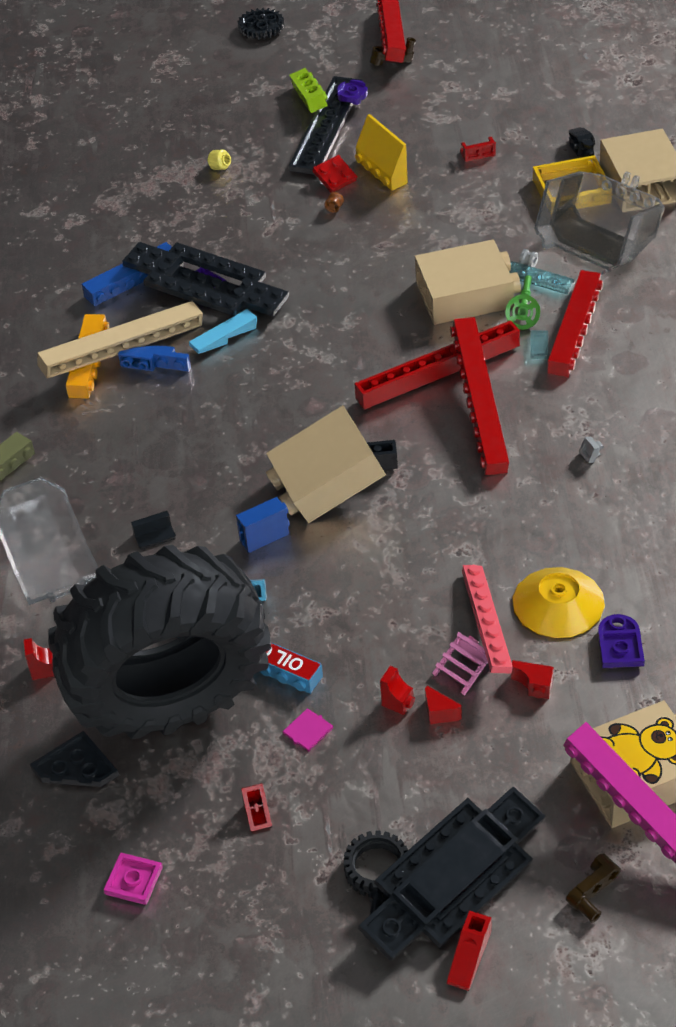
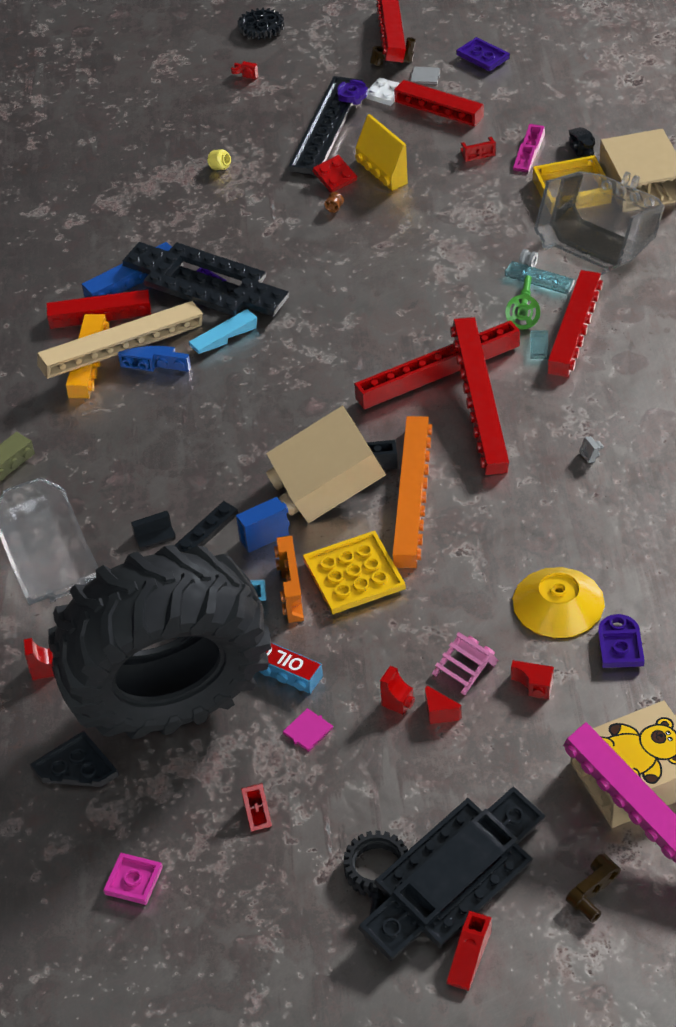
(114, 306): none -> red brick
(208, 527): none -> black plate
(248, 69): none -> red plate
(287, 564): none -> orange piece
(309, 90): lime brick -> none
(354, 572): none -> yellow plate
(382, 91): none -> white plate
(412, 493): none -> orange brick
(425, 75): none -> light grey piece
(439, 103): none -> red brick
(465, 281): tan brick -> none
(483, 54): none -> dark purple plate
(487, 619): coral plate -> none
(529, 148): none -> dark pink slope

